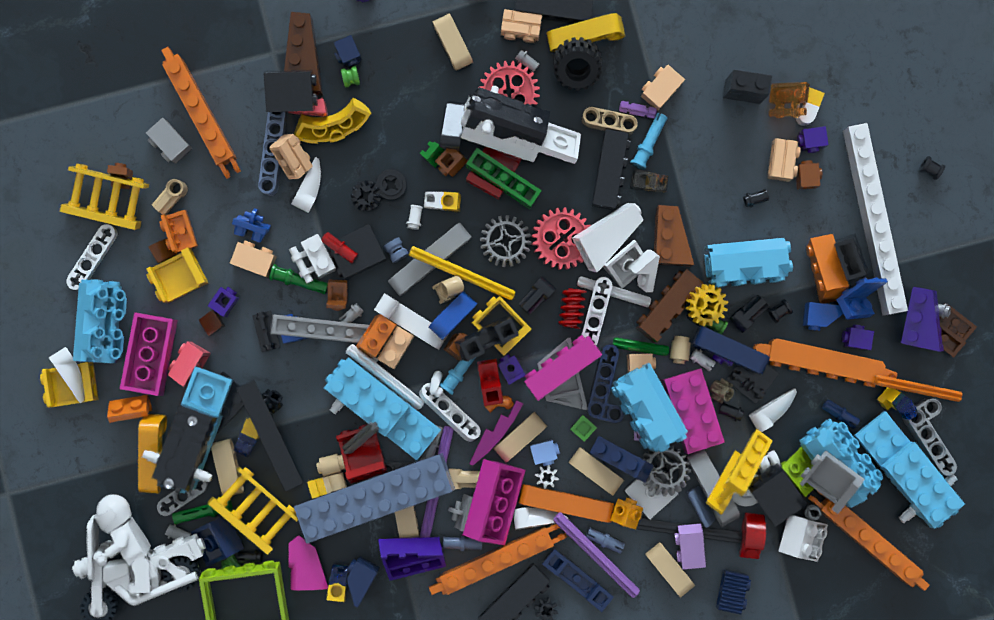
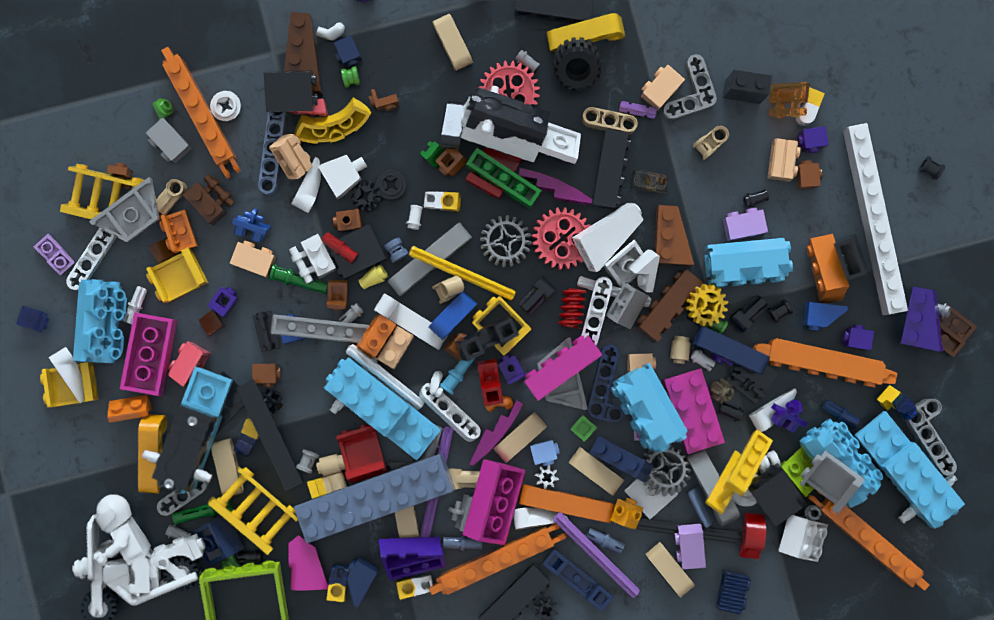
(32, 319): none -> clear blue bracket
(54, 254): none -> lavender slope
(130, 213): none -> light grey wing
(135, 304): none -> white axle
(162, 108): none -> bright green plate
(205, 203): none -> reddish brown brick
(223, 97): none -> white gear
(266, 374): none -> dark orange brick
(307, 461): none -> light grey bush
(332, 33): none -> white arm
(342, 174): none -> white torso
(354, 224): none -> dark orange brick
(361, 437): dark grey axle -> none
(374, 276): none -> light yellow cone
(388, 103): none -> dark orange bracket
(413, 586): none -> leg
(521, 25): light nougat brick -> none
(561, 190): none -> magenta slope
(627, 305): none -> light grey hinge
(641, 346): green axle -> none
(645, 149): medium azure pin -> none
(698, 97): none -> light grey beam
(708, 143): none -> tan piece
(744, 225): none -> lavender brick
(790, 413): none -> dark purple hips
(855, 301): blue bracket -> none
(918, 388): orange axle -> none

